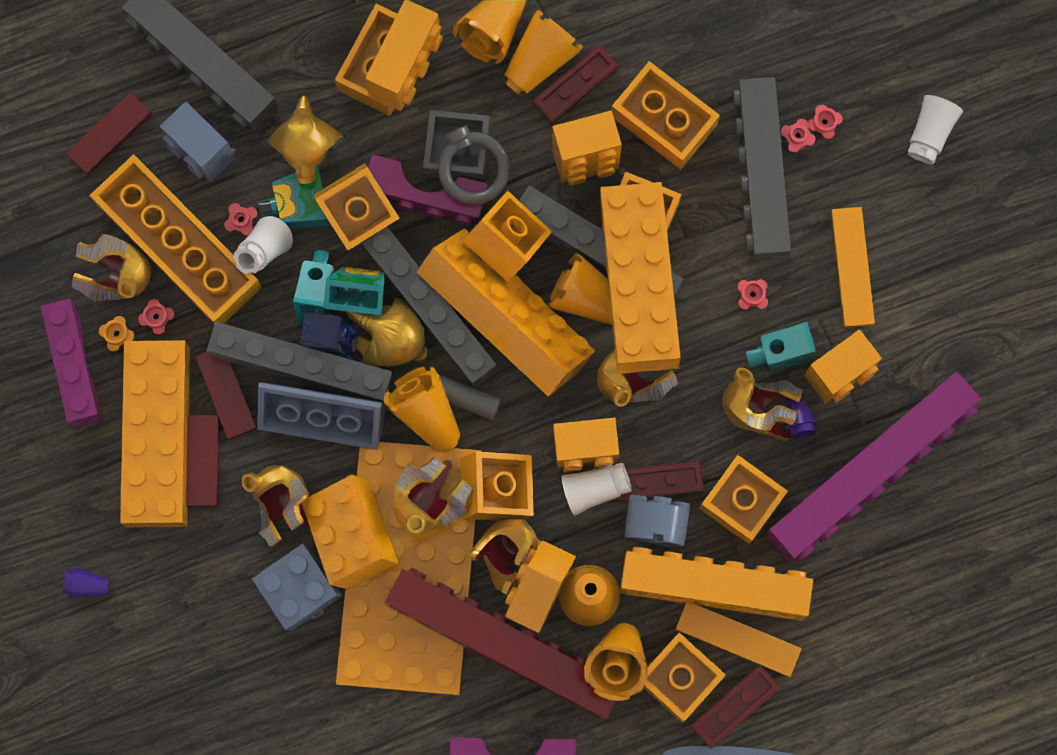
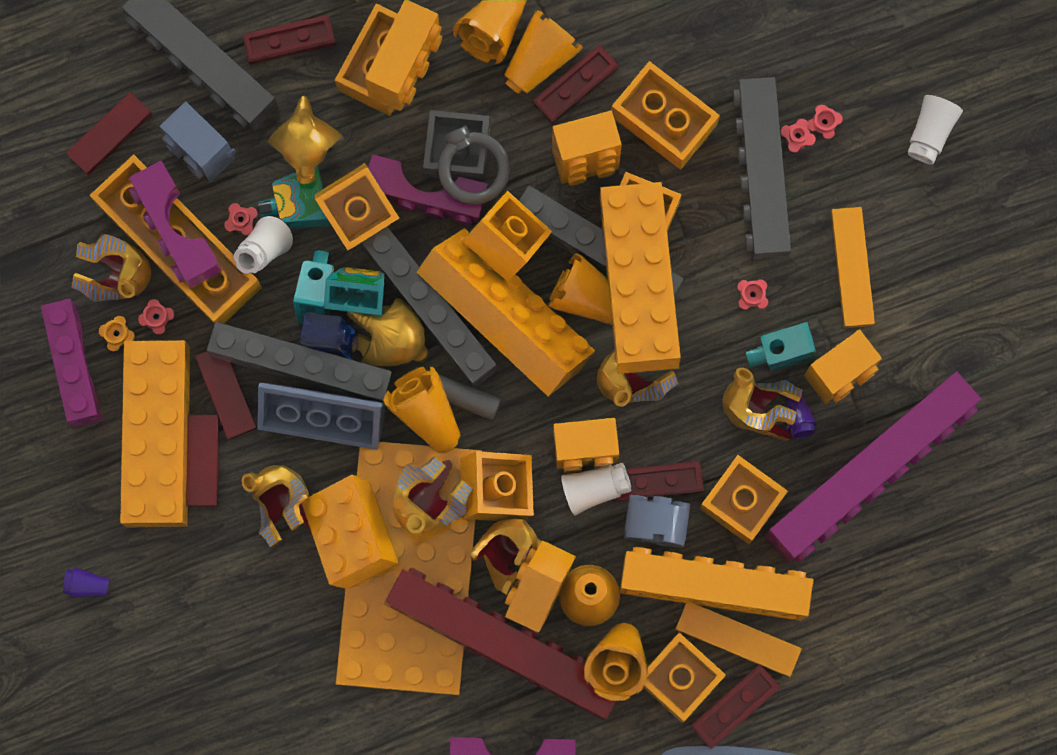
(158, 192): none -> magenta arch
(289, 39): none -> dark red tile
(296, 587): sand blue brick -> none

